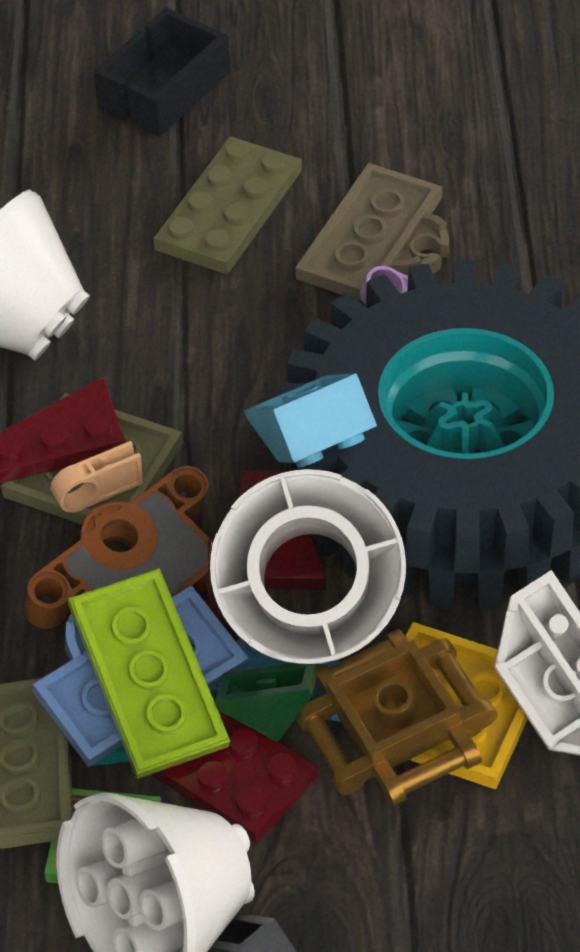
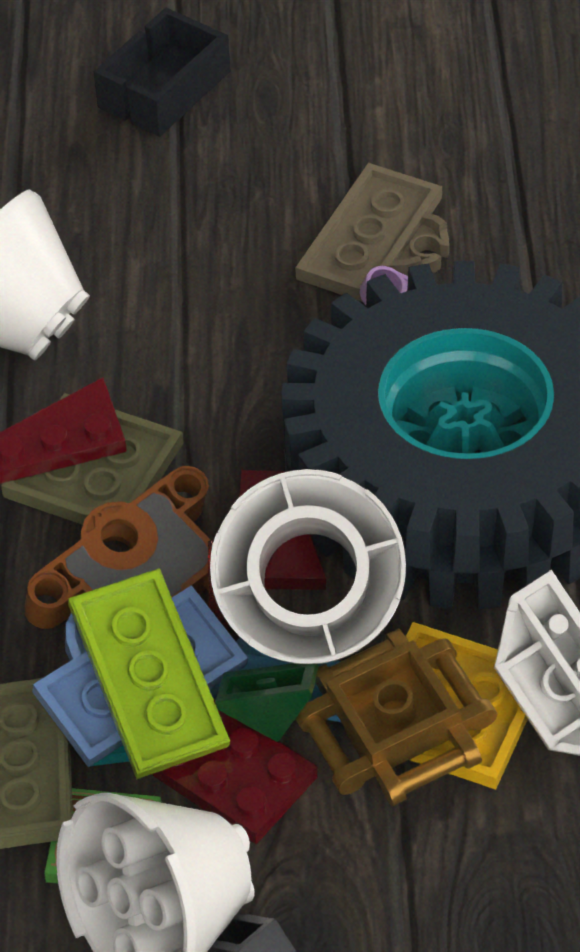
(102, 476): light nougat piece -> none
(228, 205): olive plate -> none
(313, 418): medium azure slope -> none

